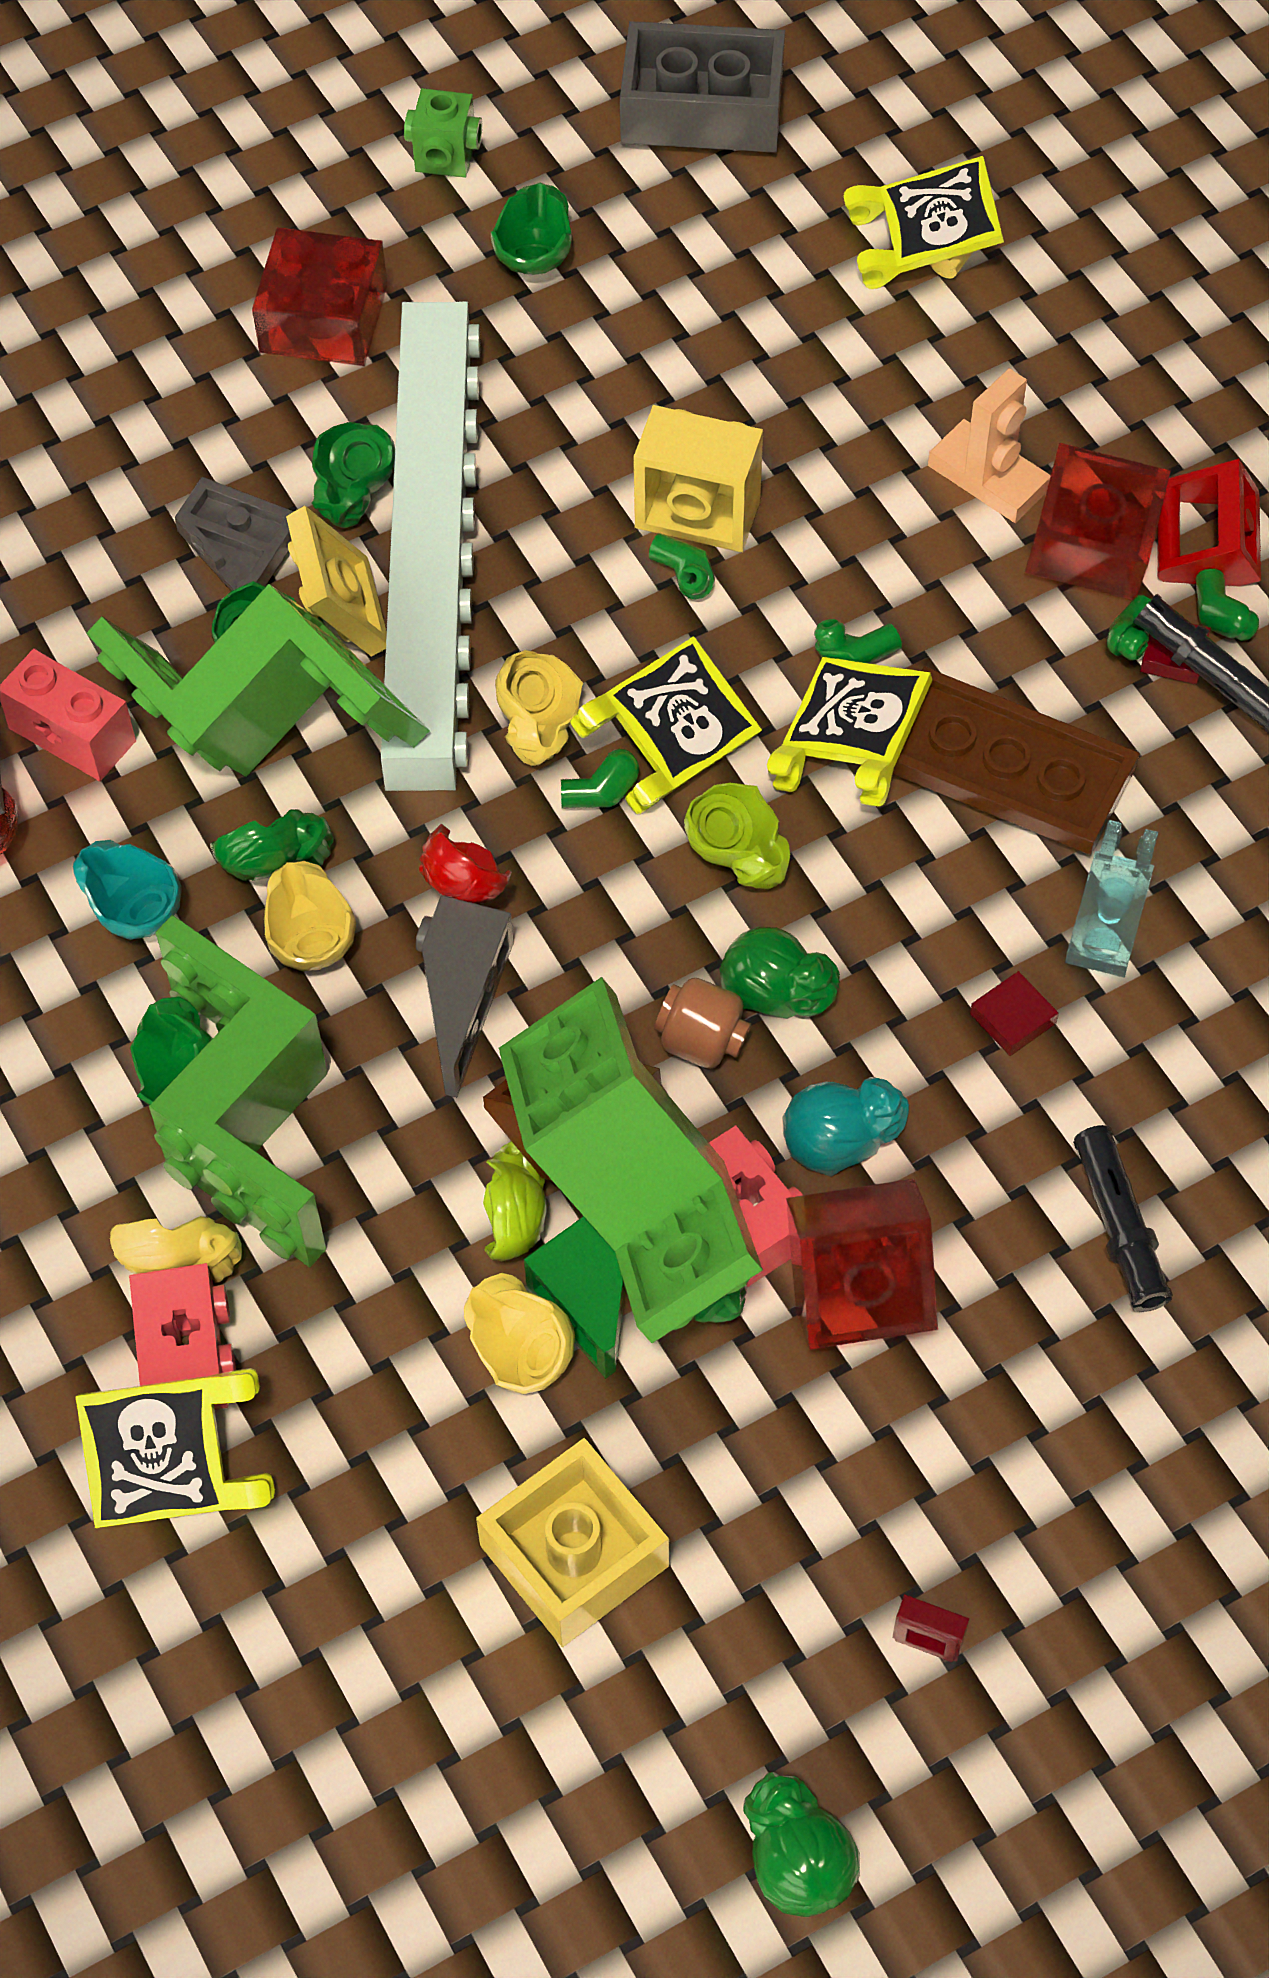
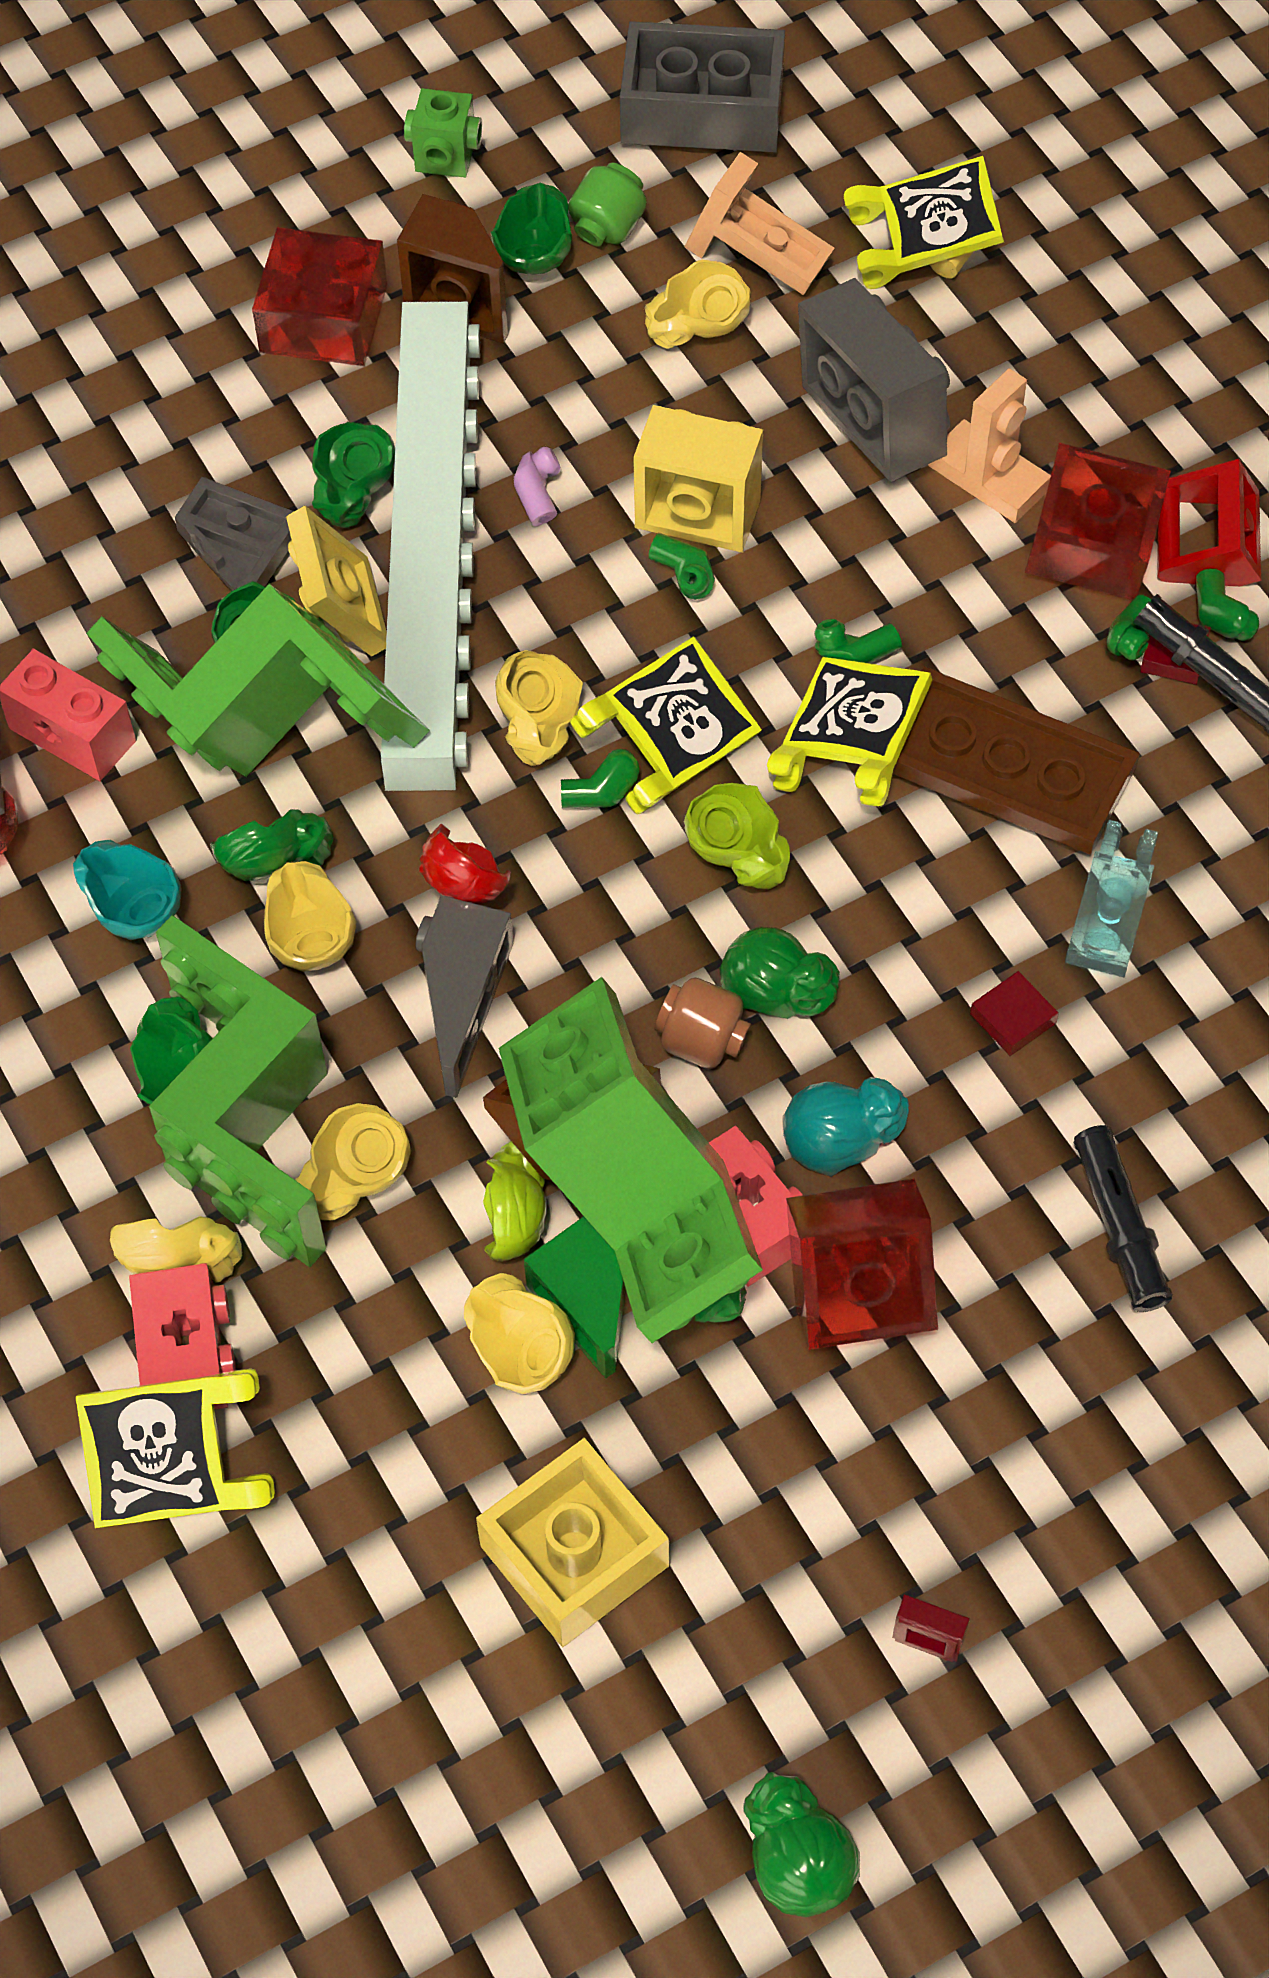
(354, 1157): none -> light yellow hair
(452, 259): none -> reddish brown slope
(531, 483): none -> lavender arm
(607, 204): none -> bright green head
(700, 301): none -> light yellow hair
(758, 230): none -> light nougat bracket
(874, 378): none -> dark grey brick

